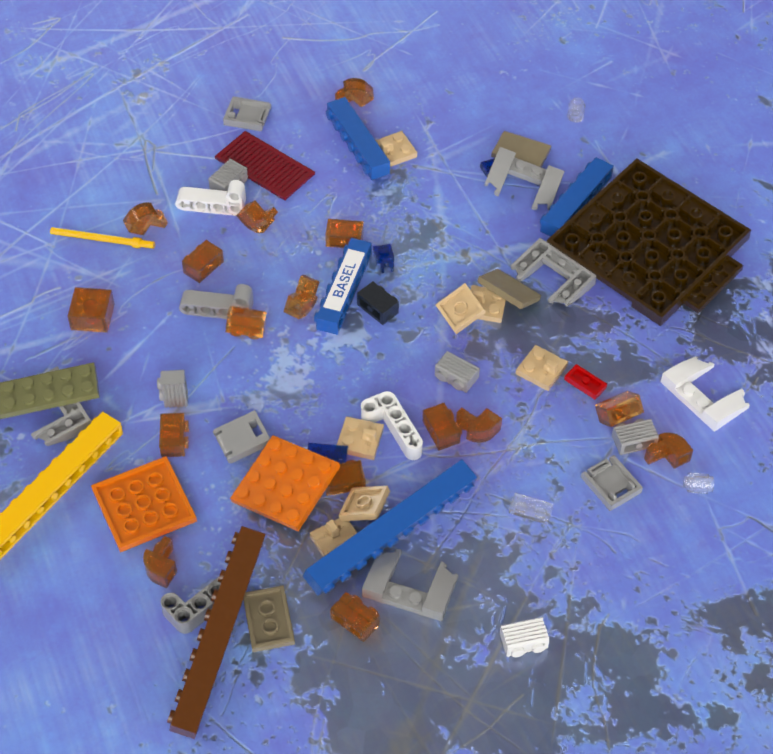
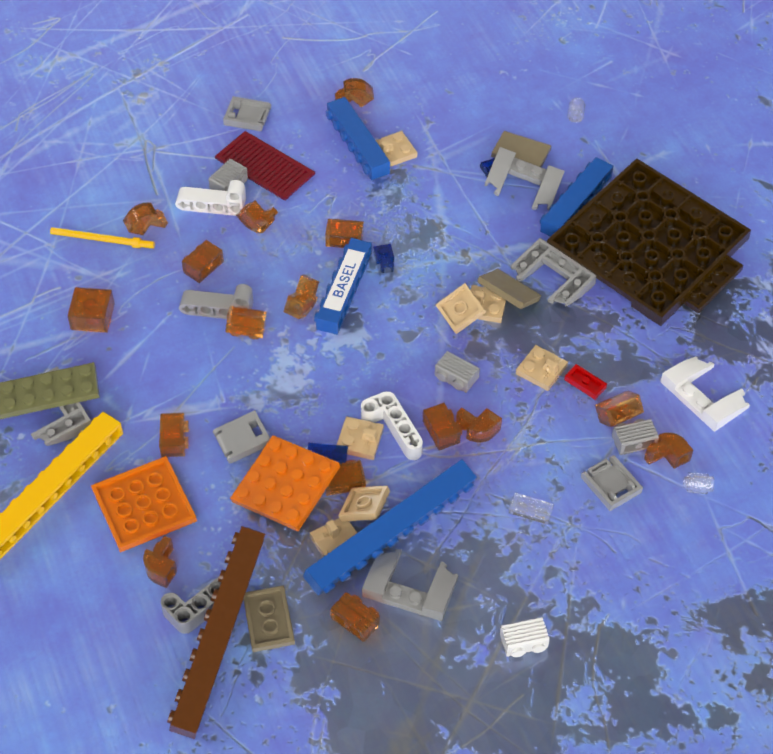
(173, 388): light grey brick -> none
(378, 302): black brick -> none

